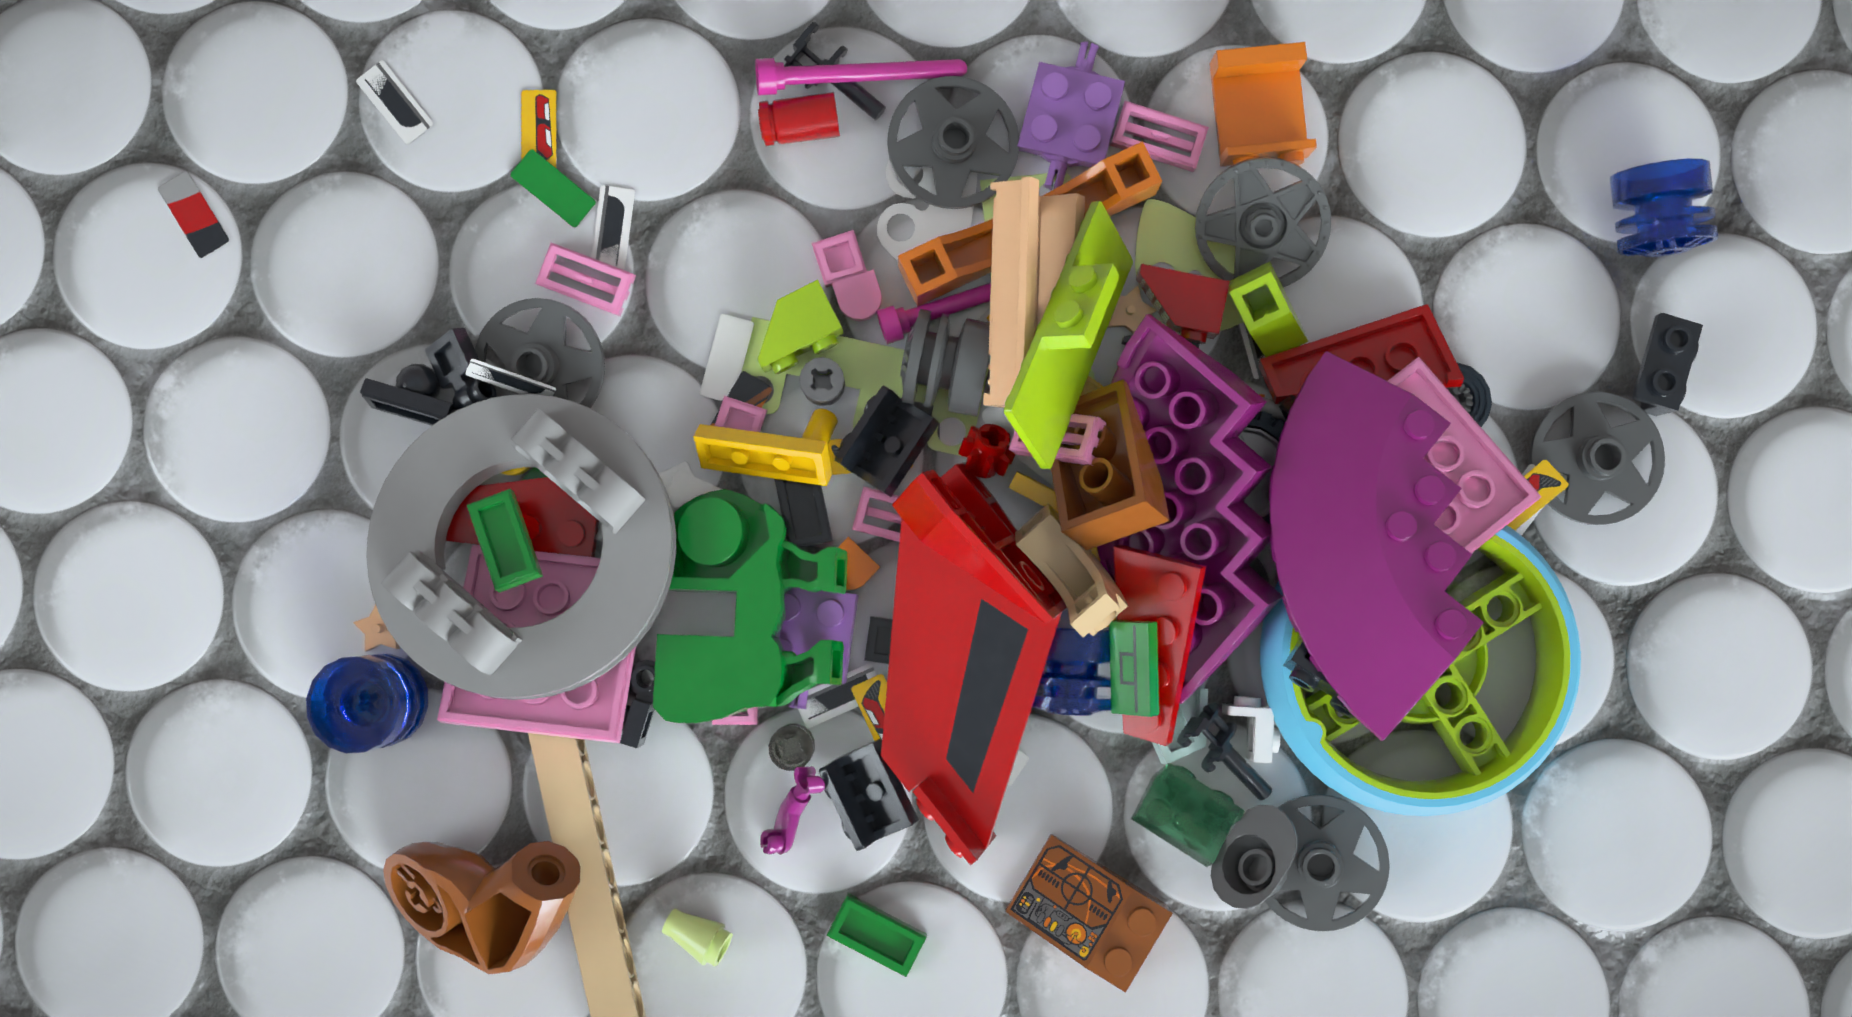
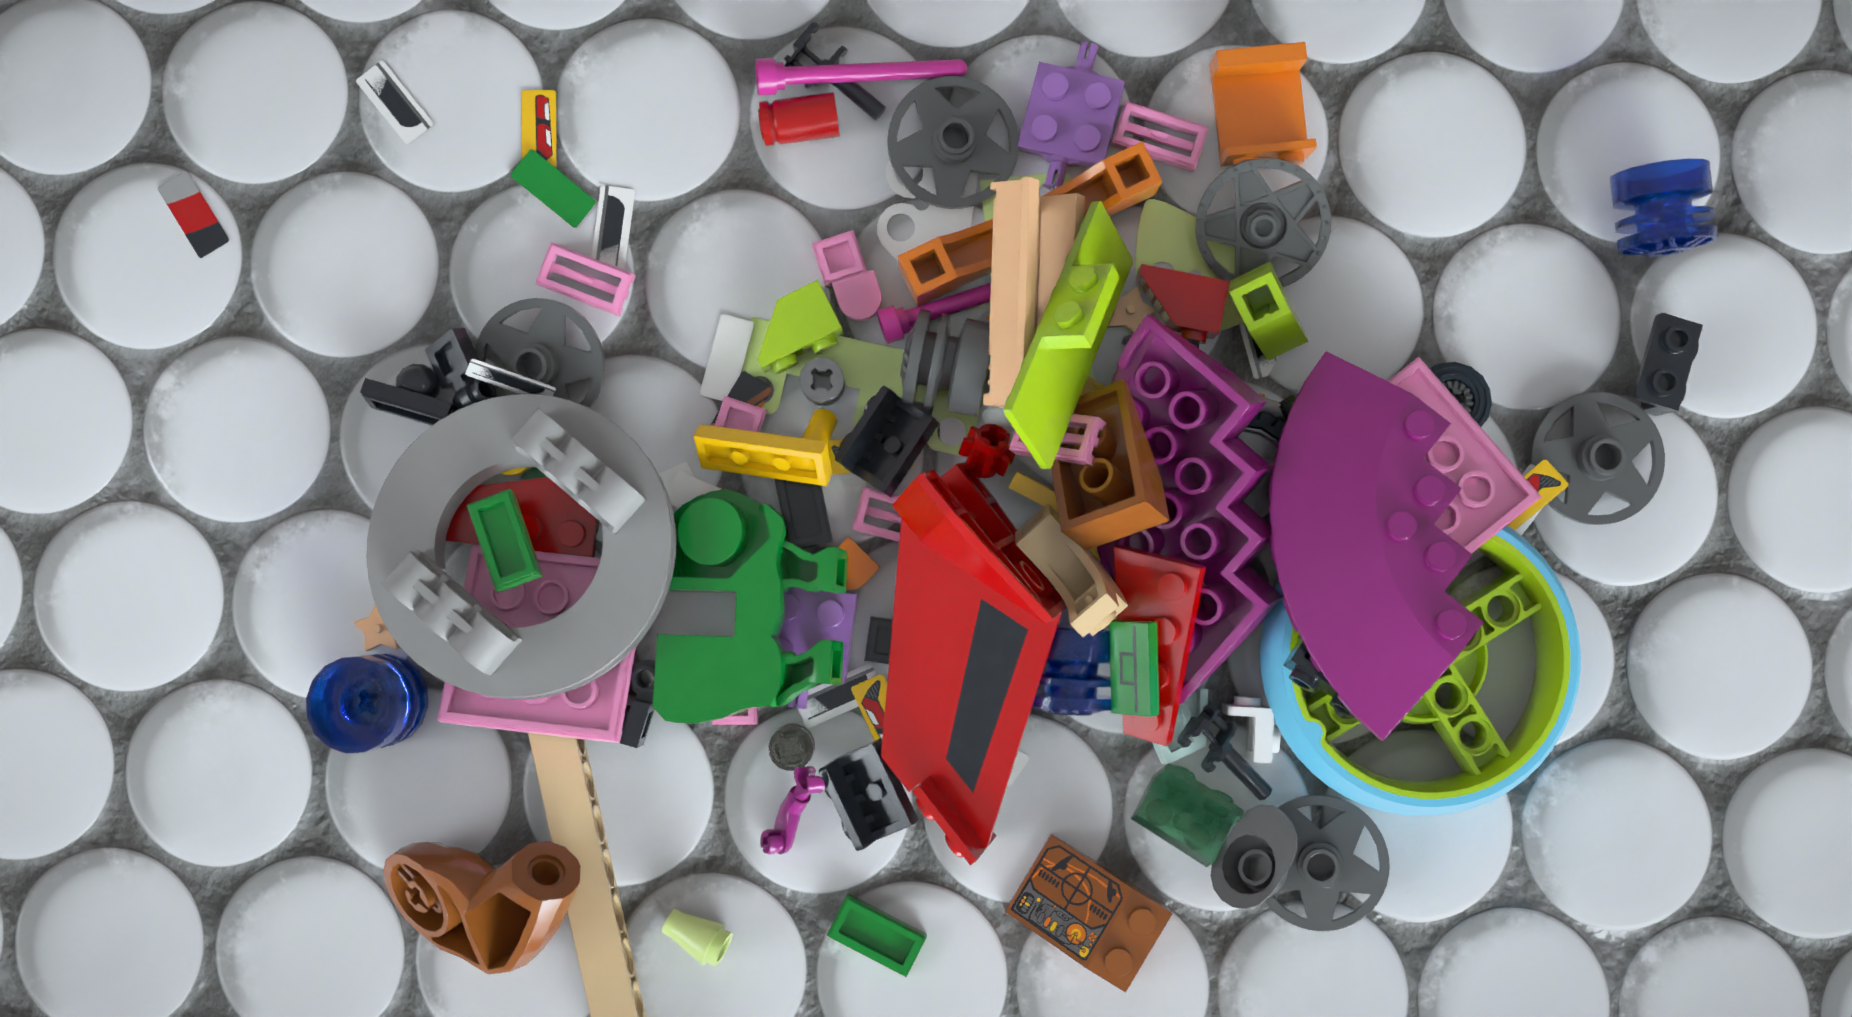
(1377, 347): red wing -> none

